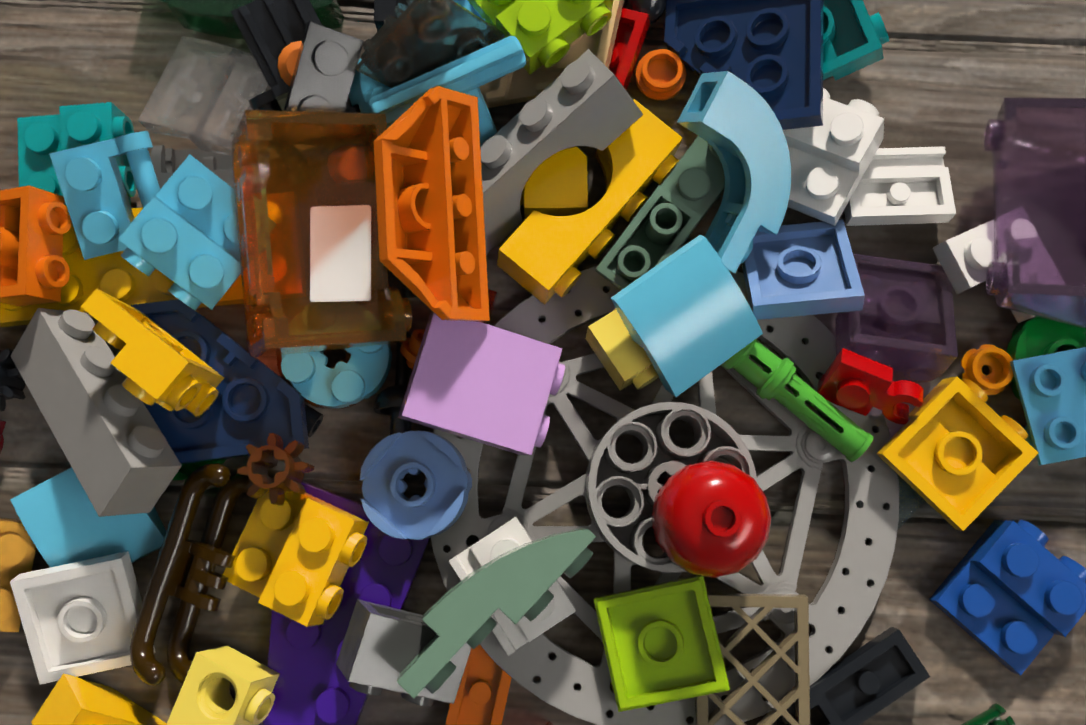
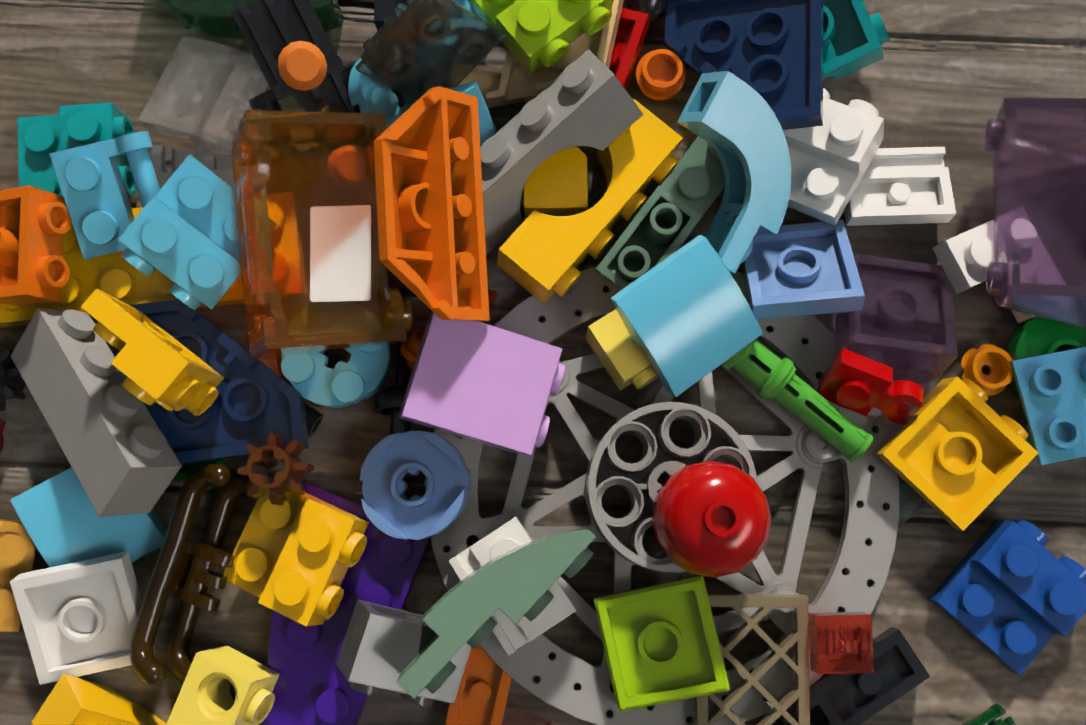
(323, 70): plate -> none
(459, 75): medium azure axle -> none
(841, 643): none -> clear red tile

